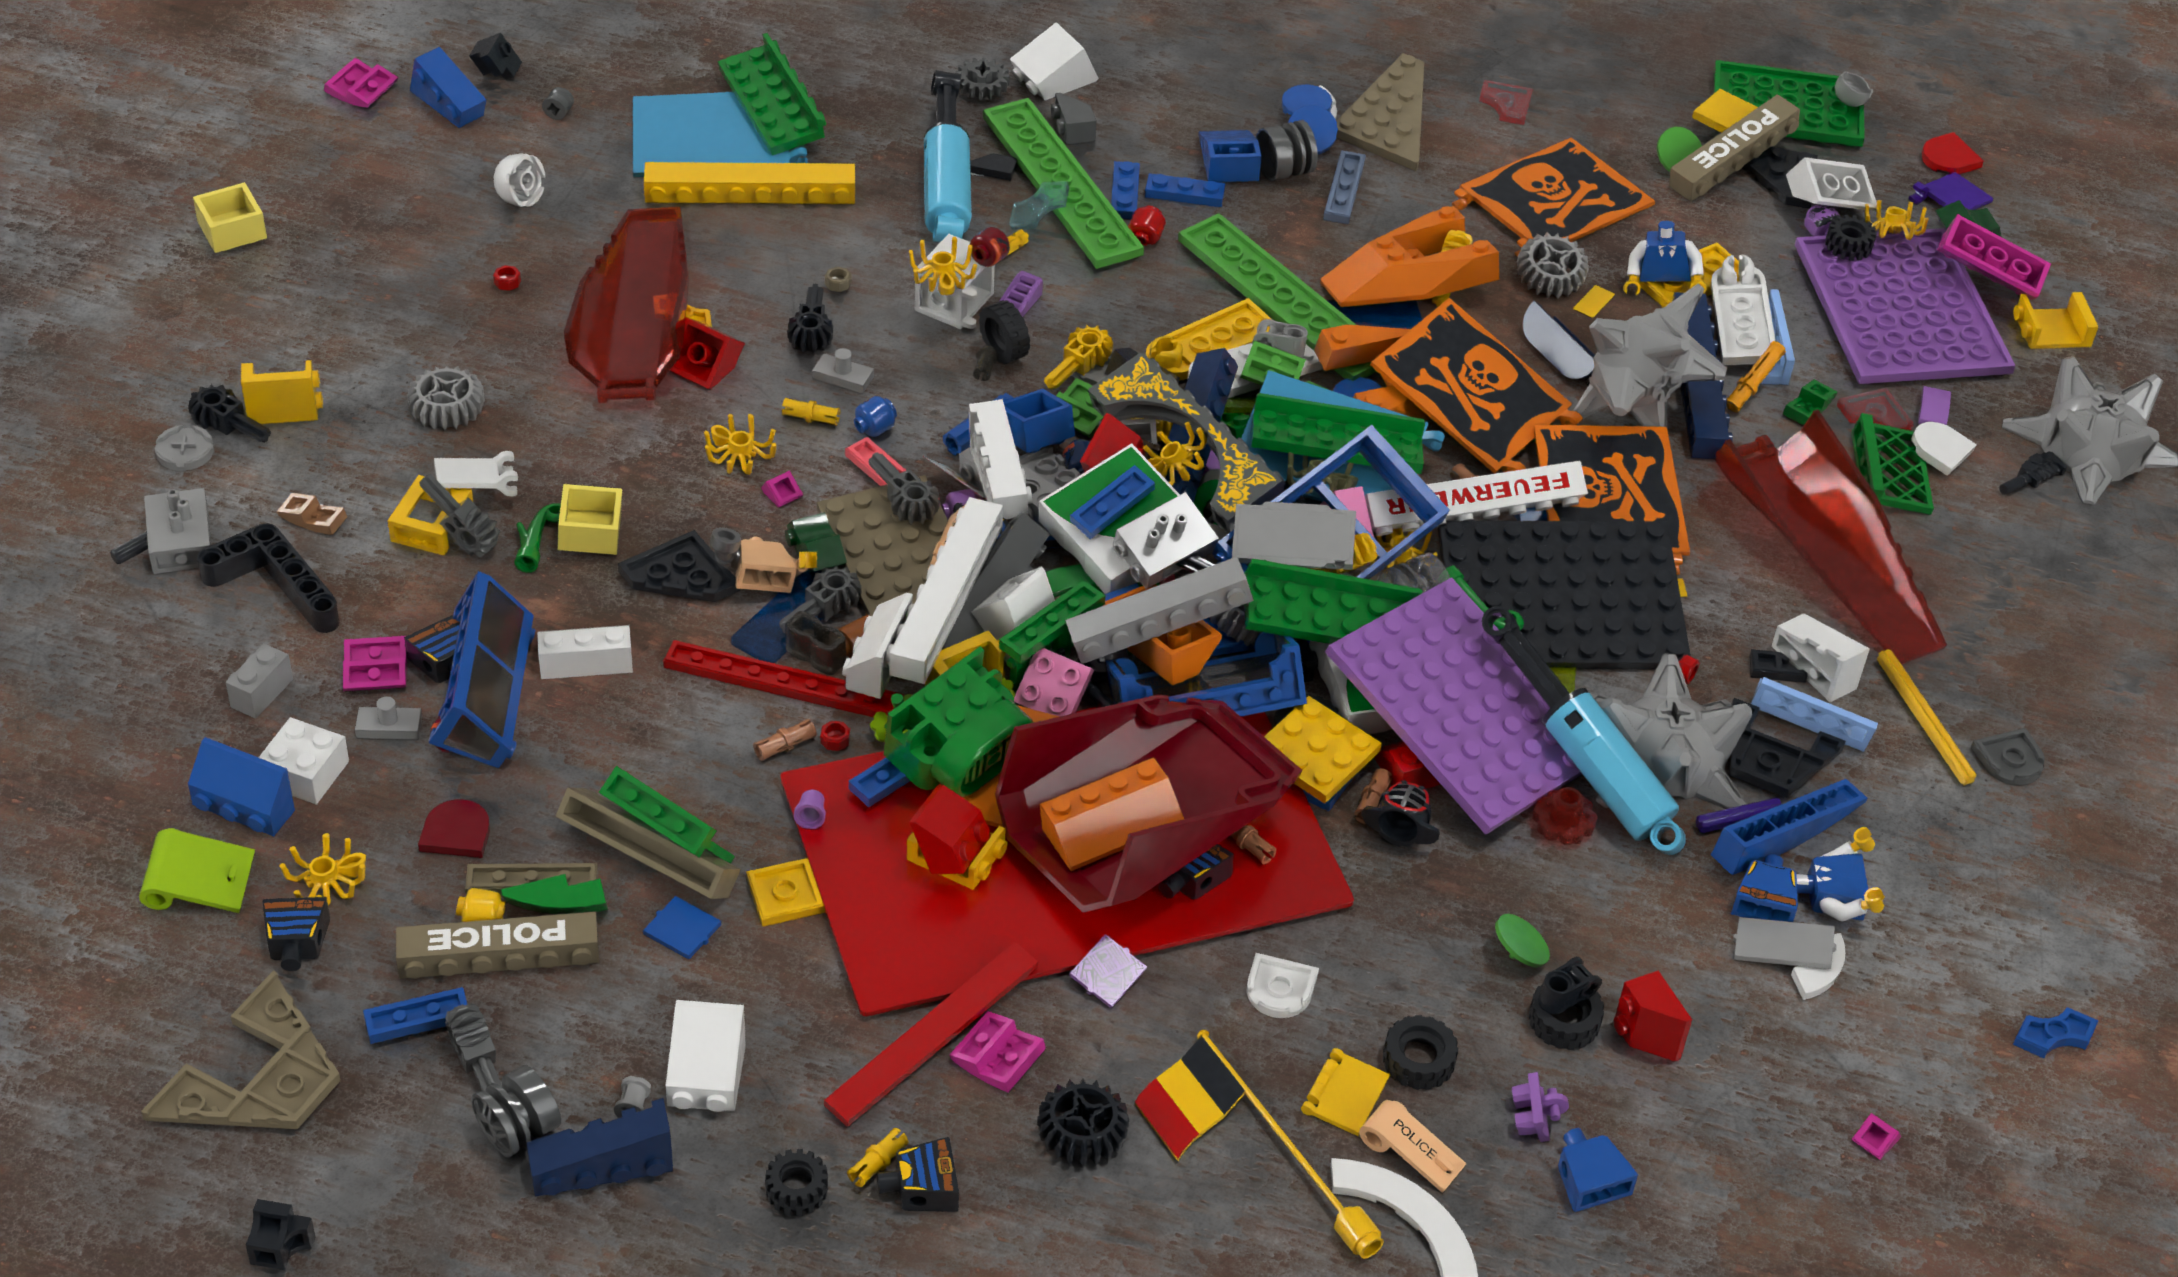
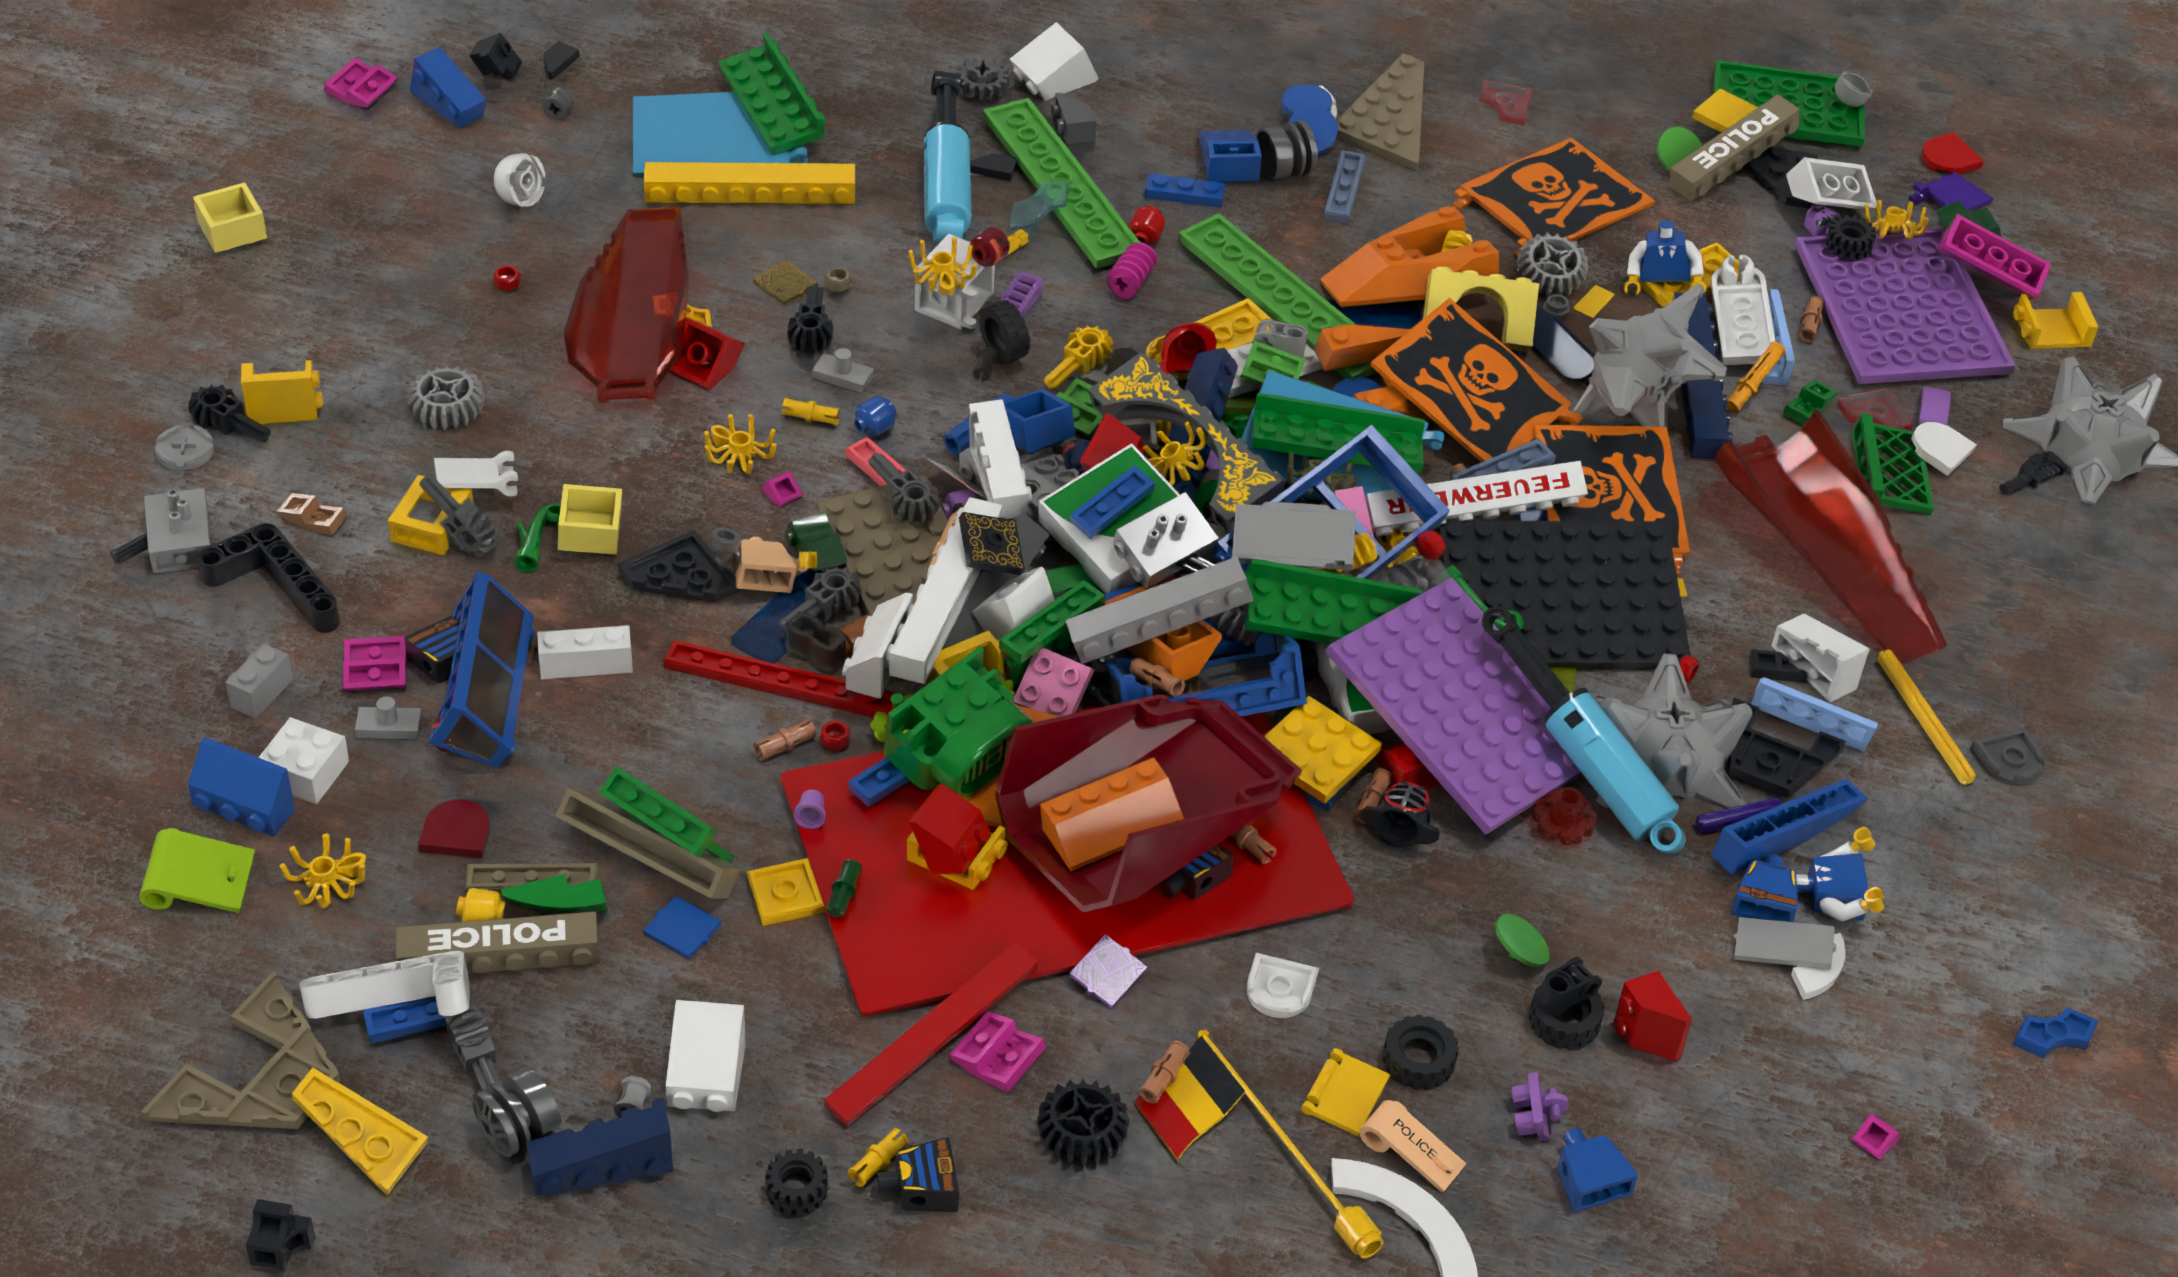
(295, 929): black torso -> none
(363, 1131): none -> yellow wing
(391, 983): none -> white beam
(559, 58): none -> black tile
(784, 282): none -> clear yellow piece
(844, 888): none -> dark green axle
(991, 543): none -> black plate
(1125, 188): blue plate -> none
(1131, 270): none -> dark pink piece
(1164, 1071): none -> nougat pin
(1168, 682): none -> nougat pin
(1183, 344): none -> red piece
(1430, 545): none -> red tile
(1515, 298): none -> light yellow arch
(1523, 457): none -> sand blue tile
(1557, 306): none -> flat silver plate
(1811, 319): none -> nougat pin

